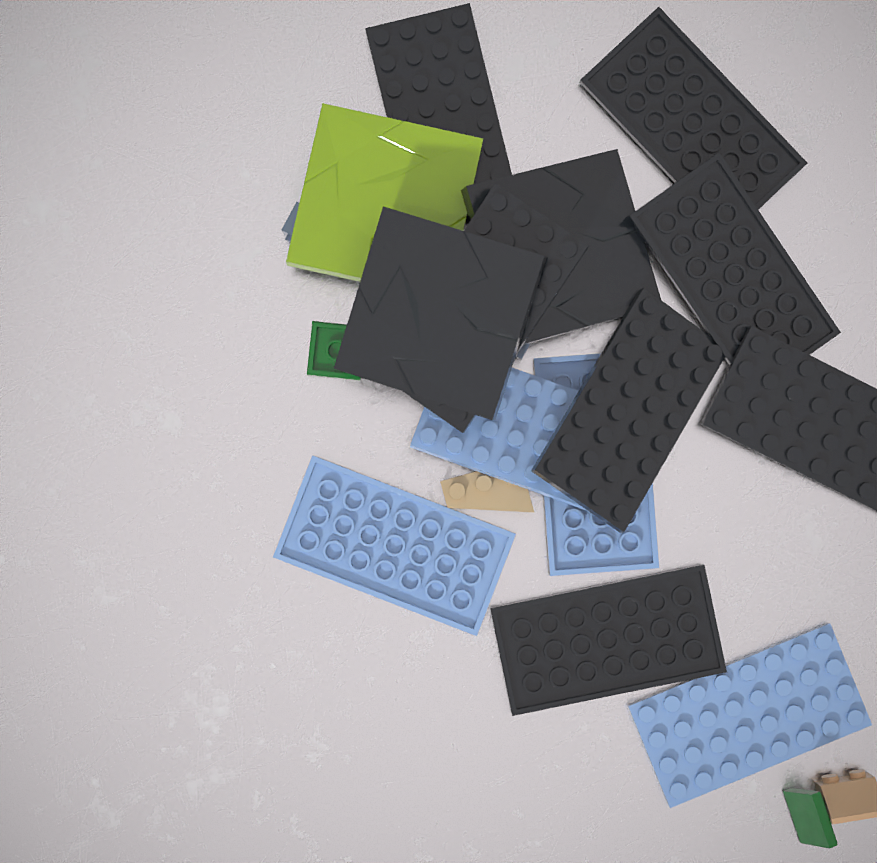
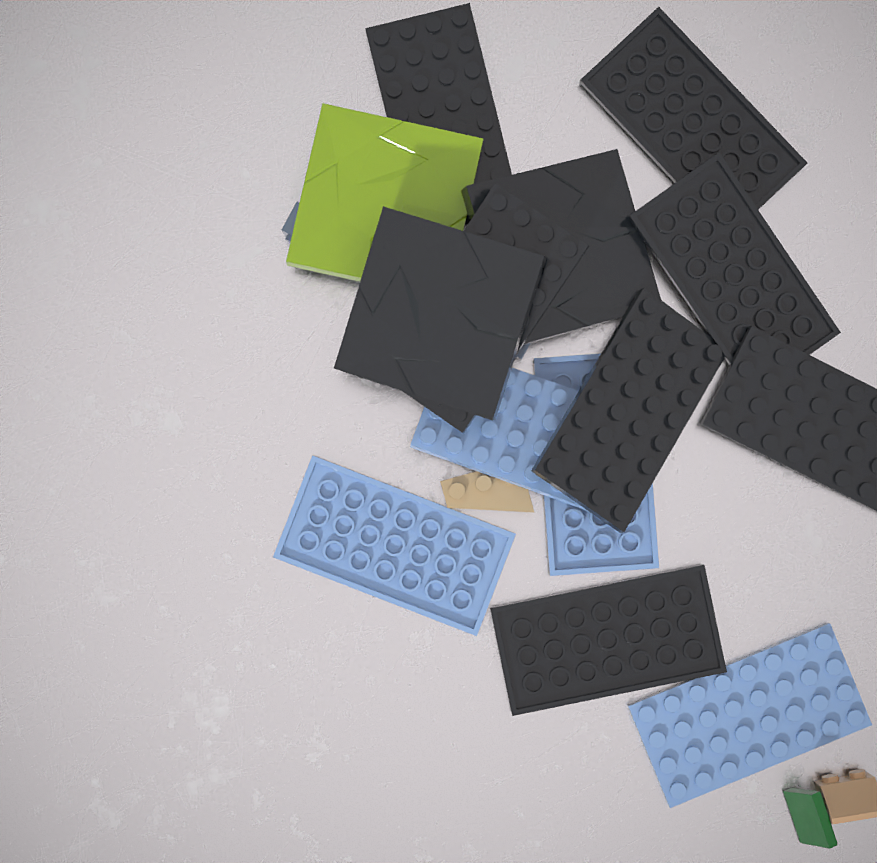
(323, 350): green tile -> none

